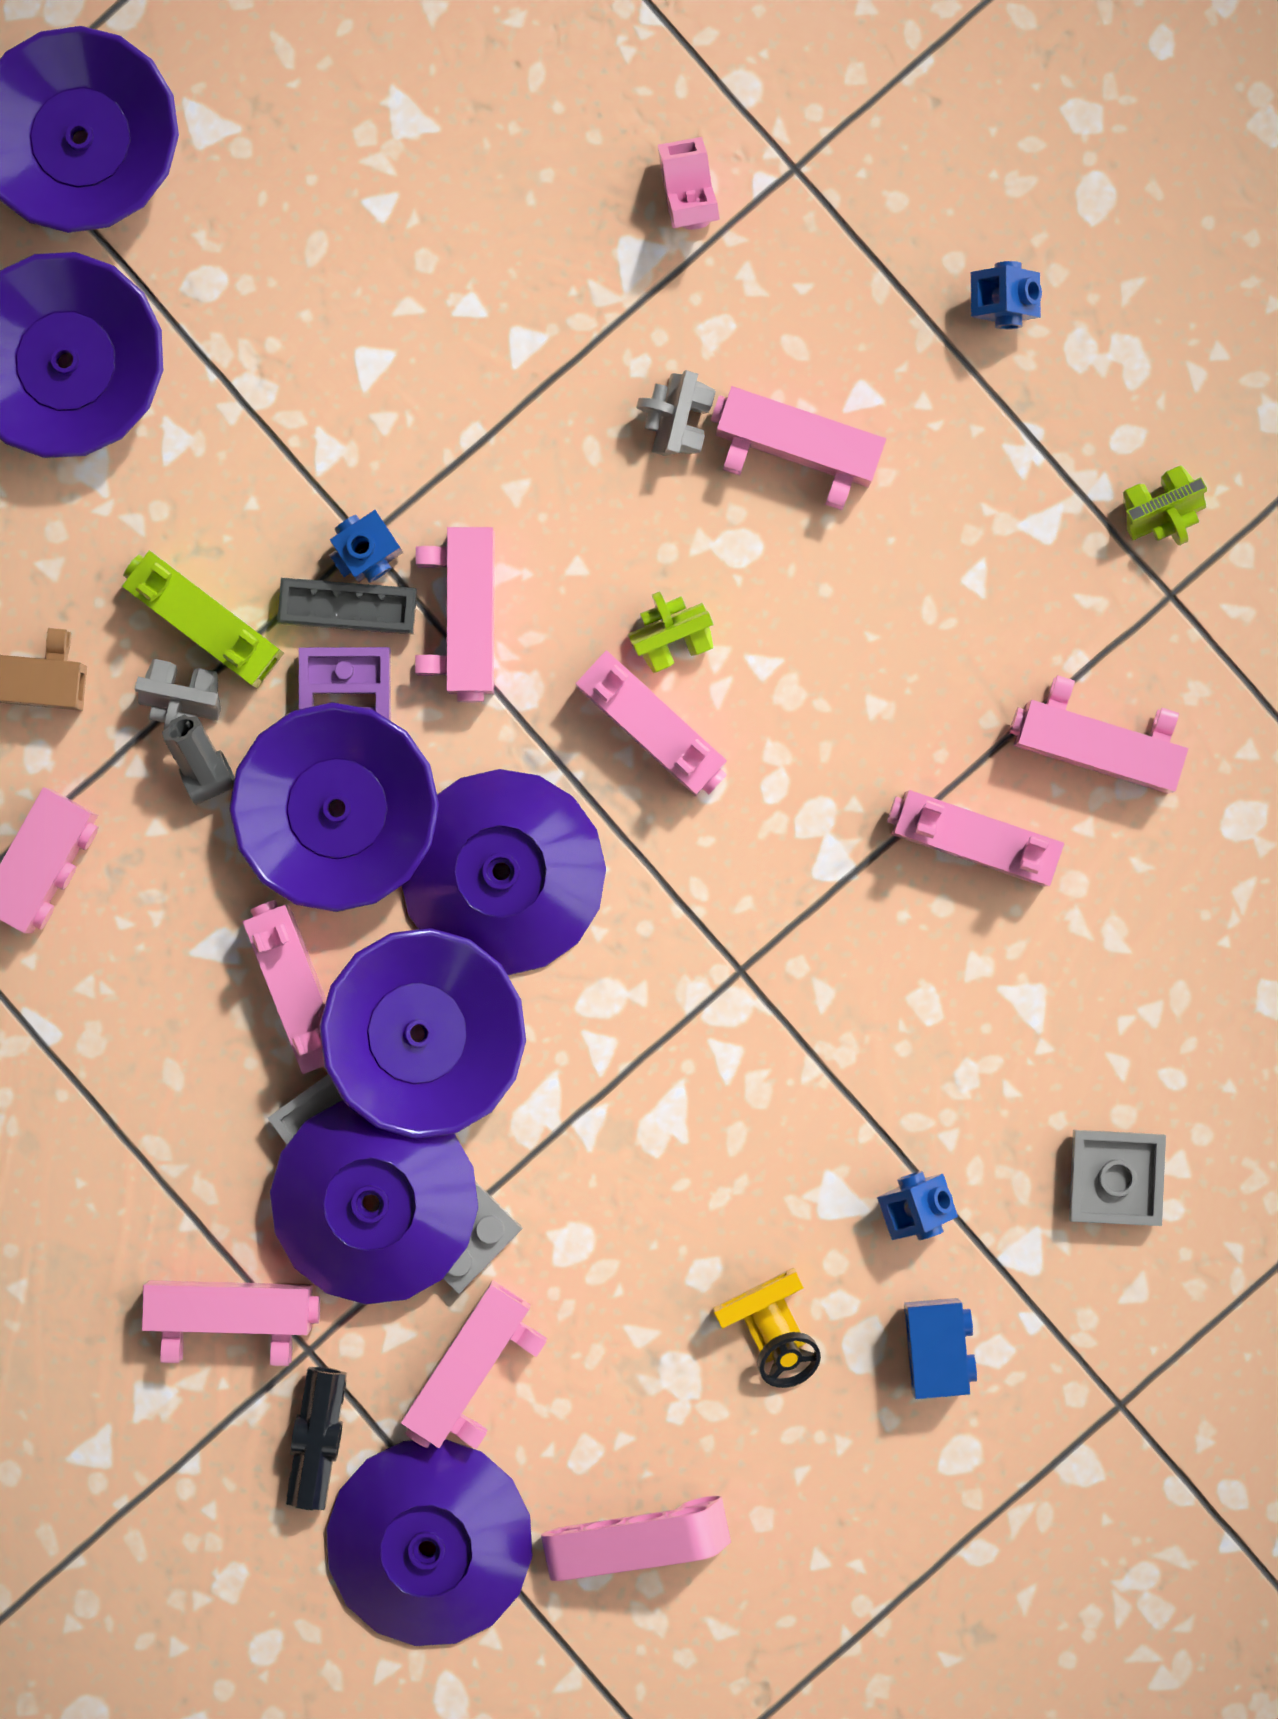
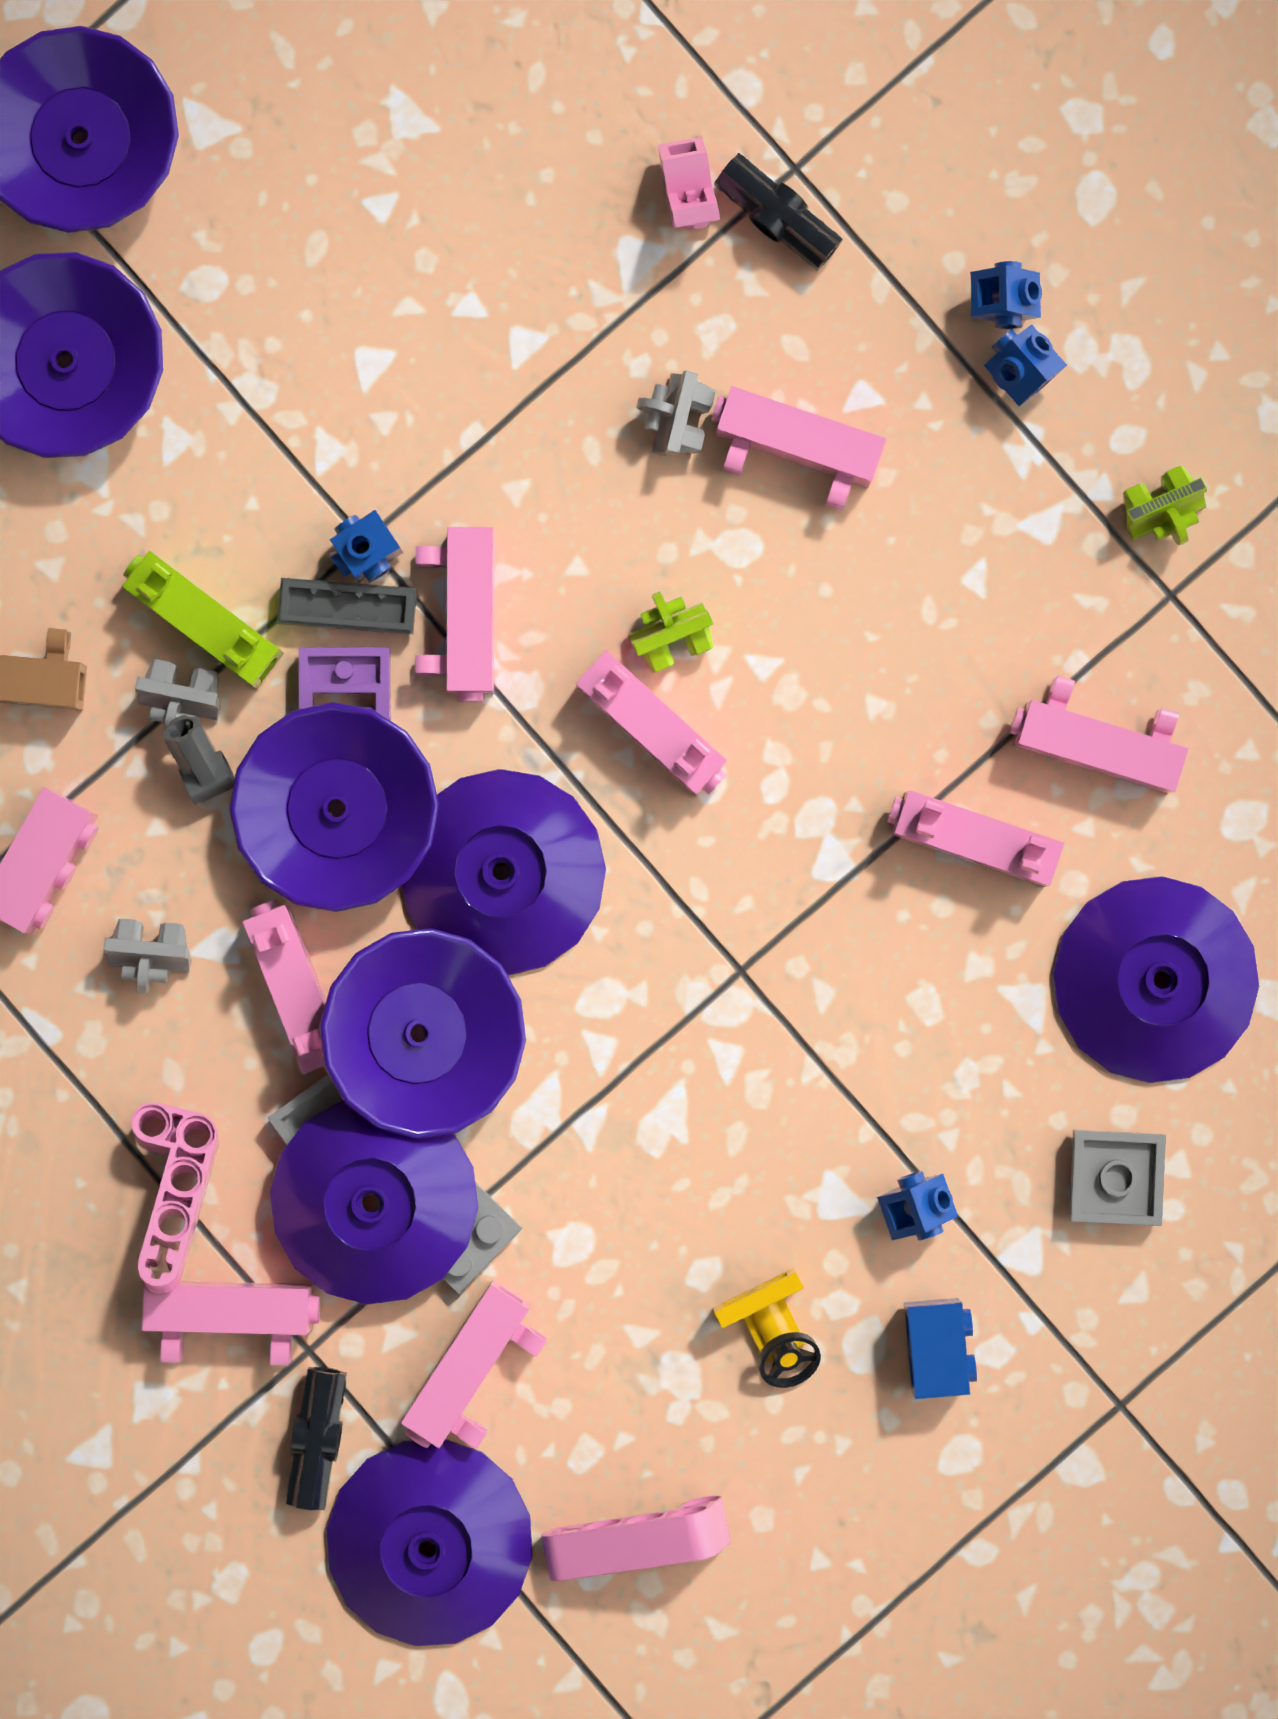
(147, 960): none -> light grey hips
(170, 1200): none -> bright pink beam
(778, 211): none -> black piece
(1024, 363): none -> blue brick
(1109, 971): none -> dark purple dish

